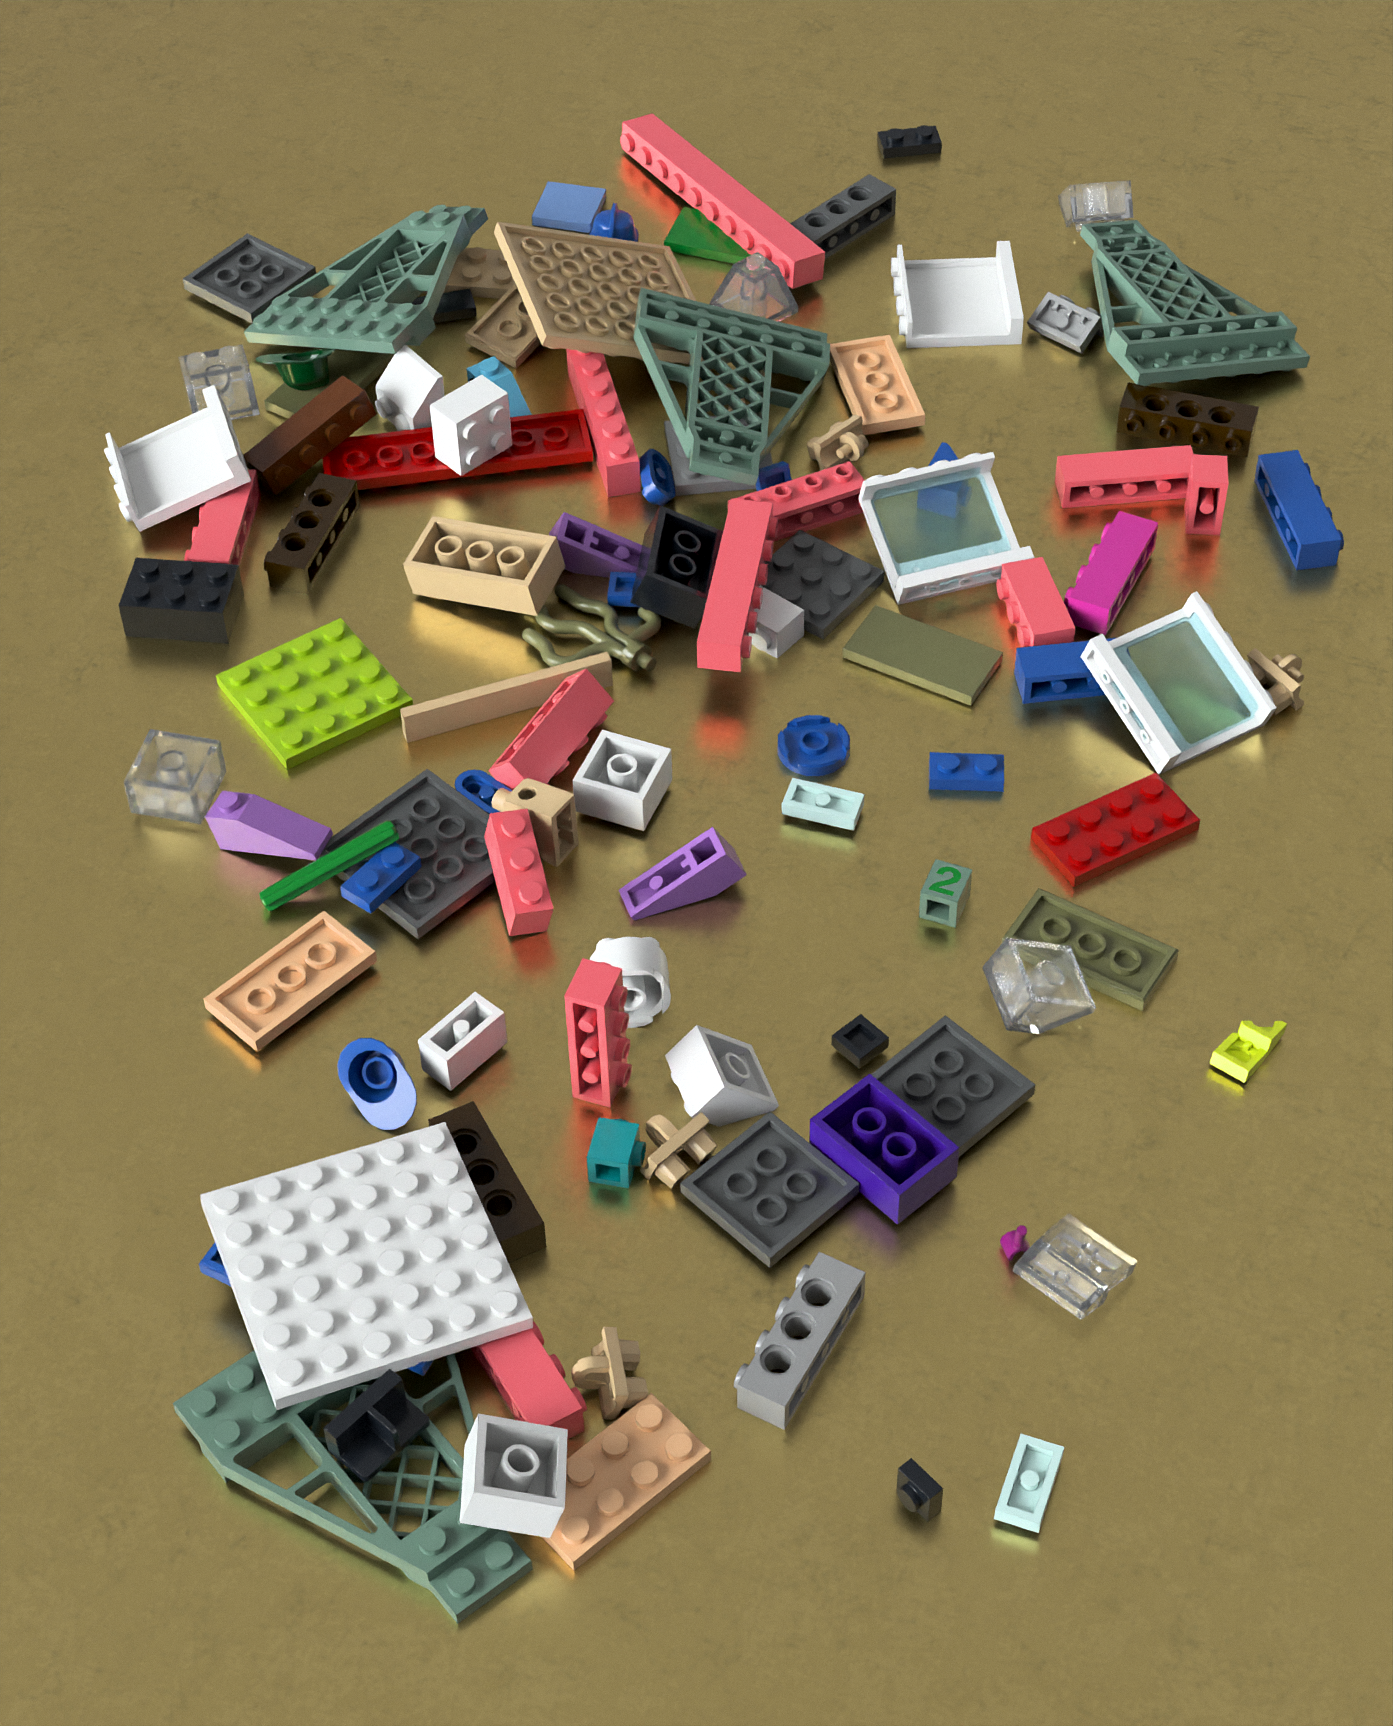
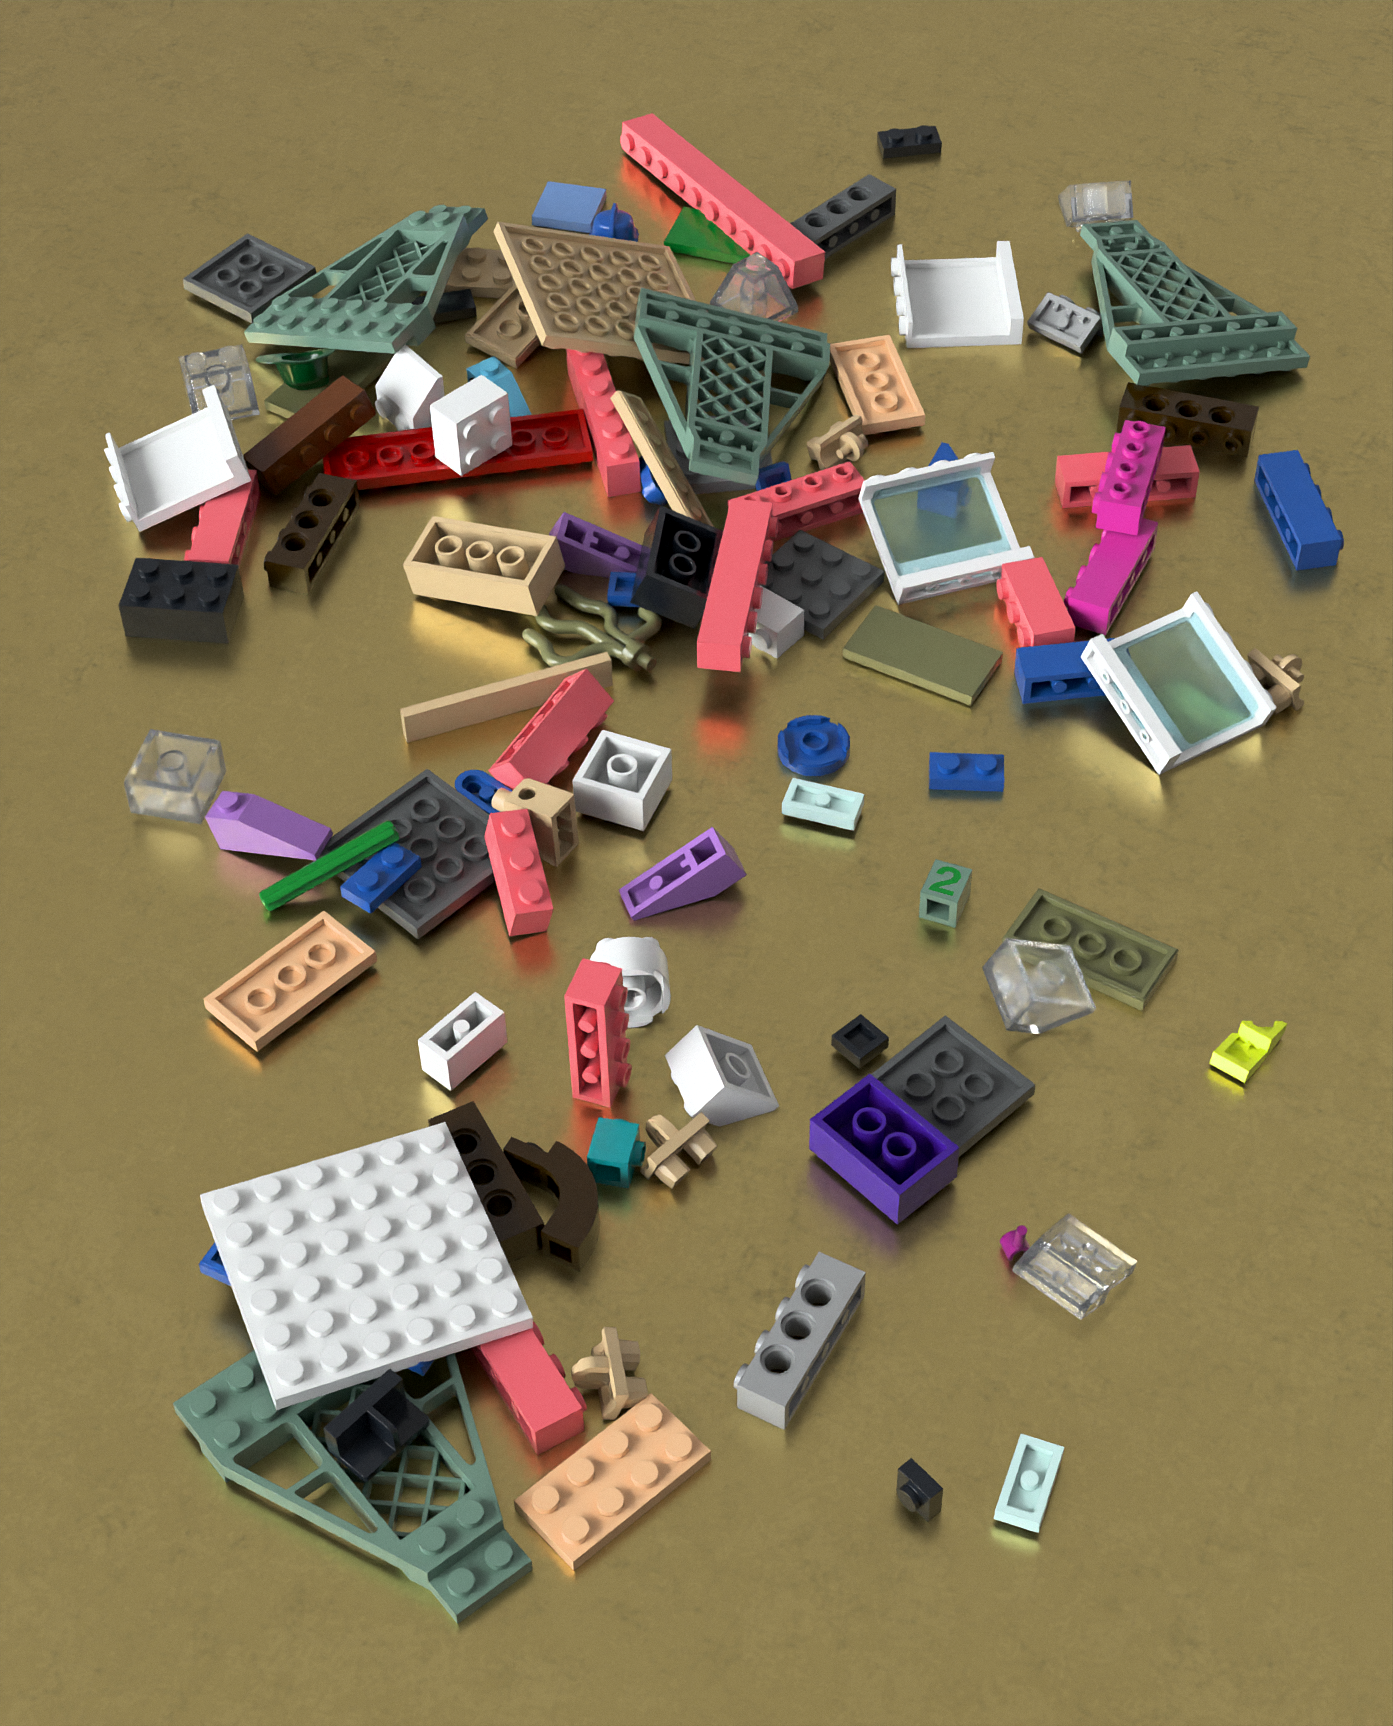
(314, 693): lime plate -> none
(377, 1083): piece -> none
(514, 1476): white brick -> none
(562, 1173): none -> dark brown arch
(658, 456): none -> tan tile
(769, 1188): dark grey plate -> none
(1114, 829): red plate -> none
(1128, 477): none -> dark pink brick
(1206, 494): coral brick -> none

